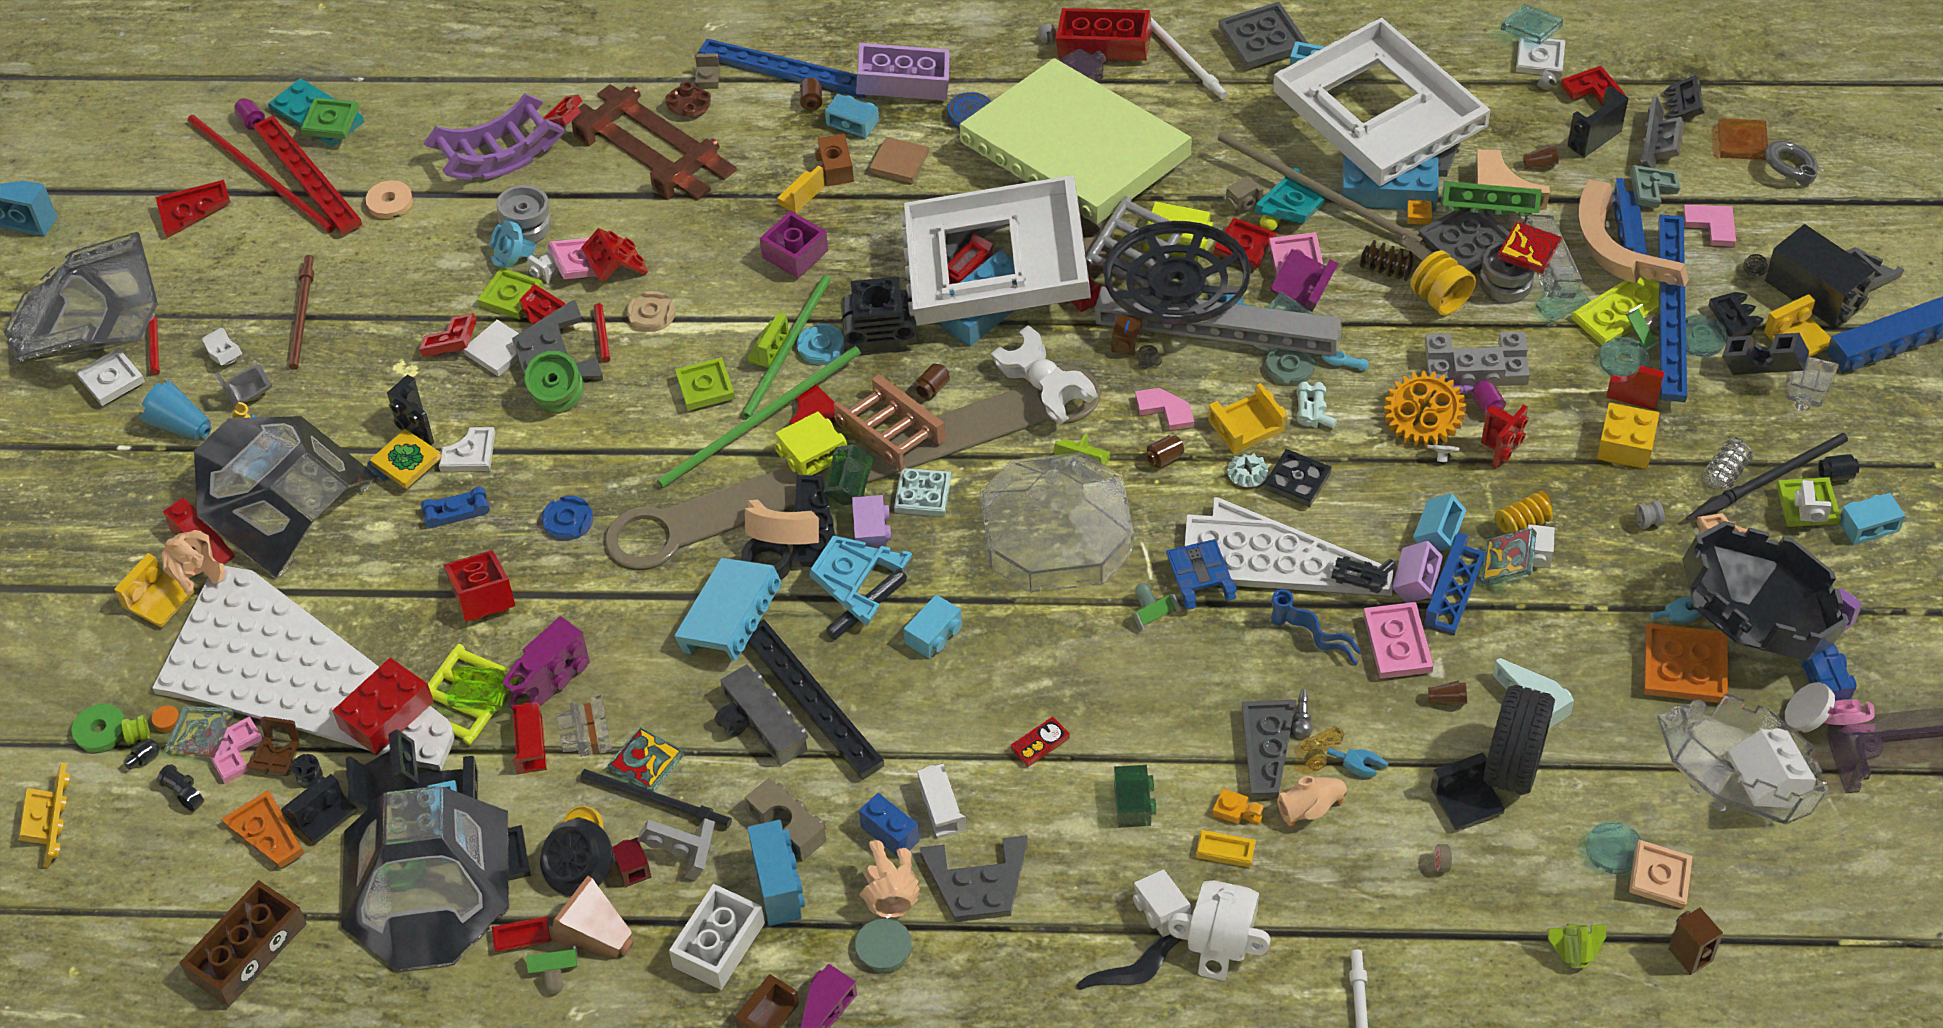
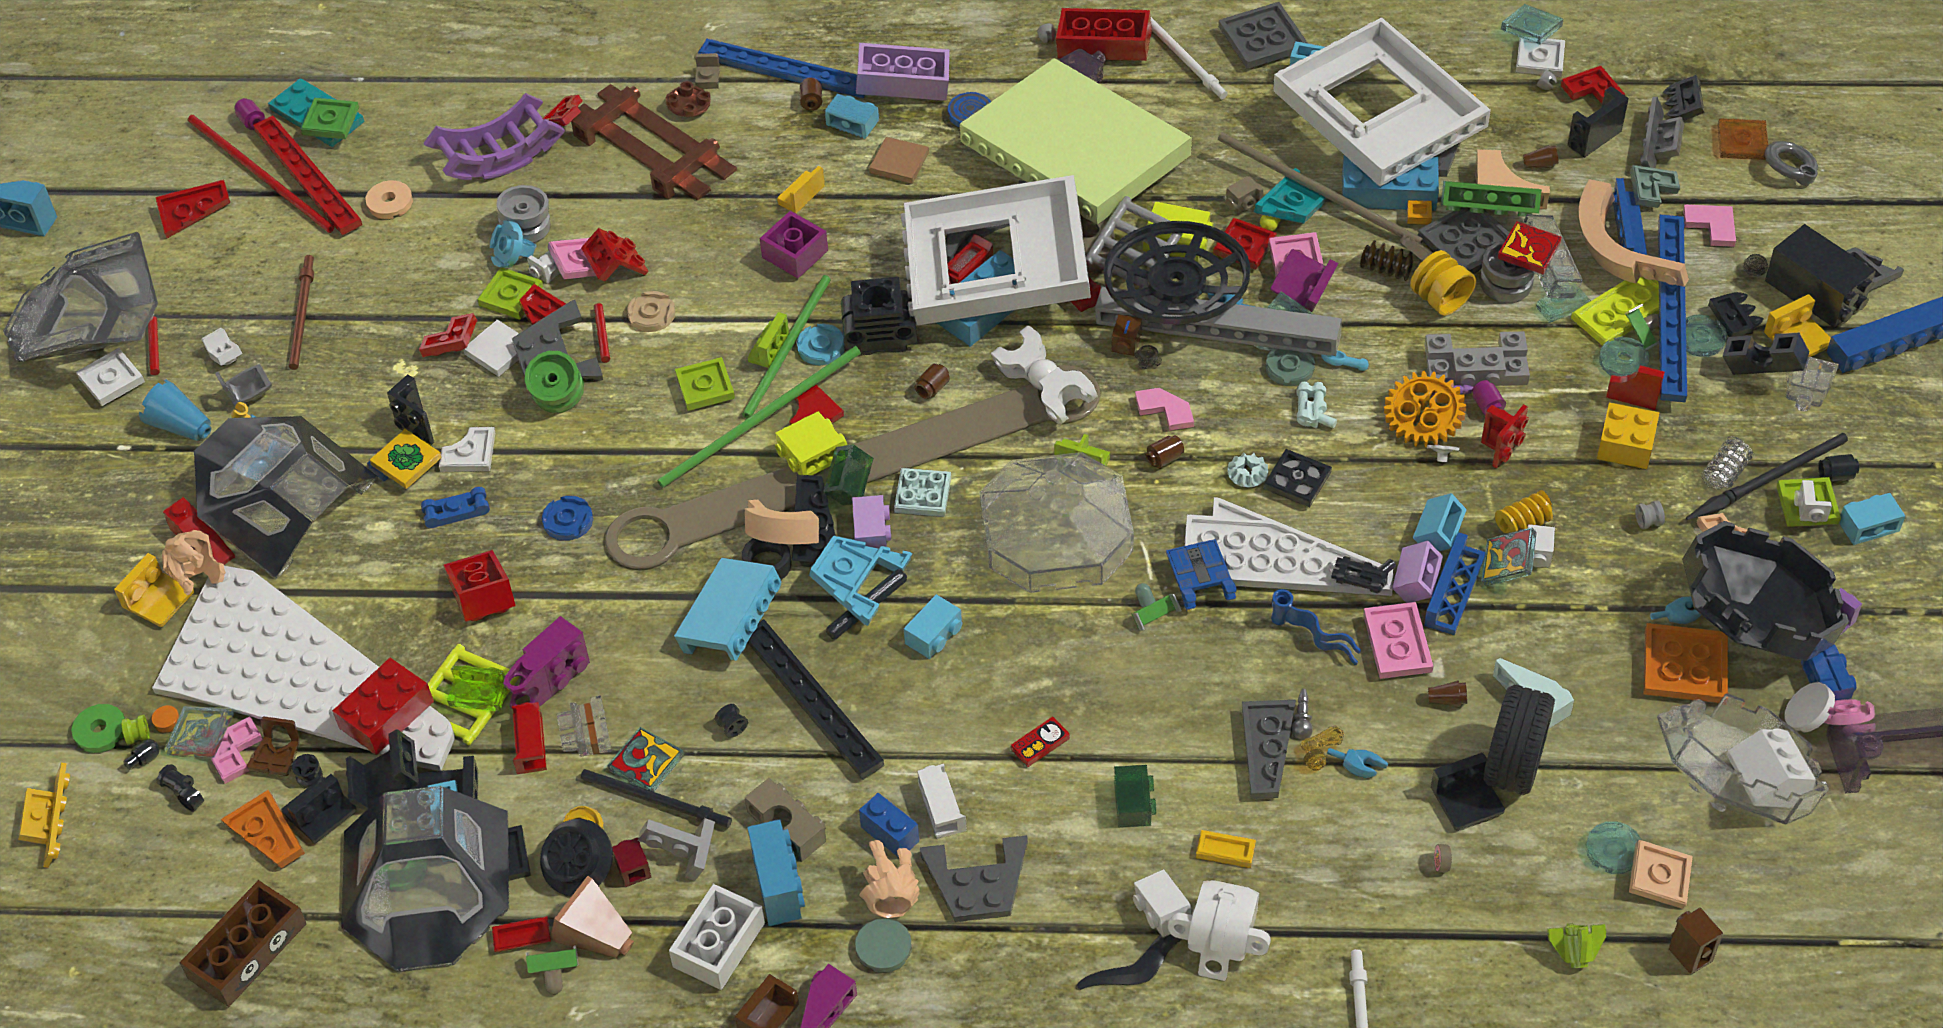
(765, 715): flat silver brick -> none
(834, 159): dark orange brick -> none
(897, 403): nougat fence -> none
(1235, 806): light orange plate -> none
(1248, 419): yellow panel -> none
(1310, 798): light nougat animal -> none

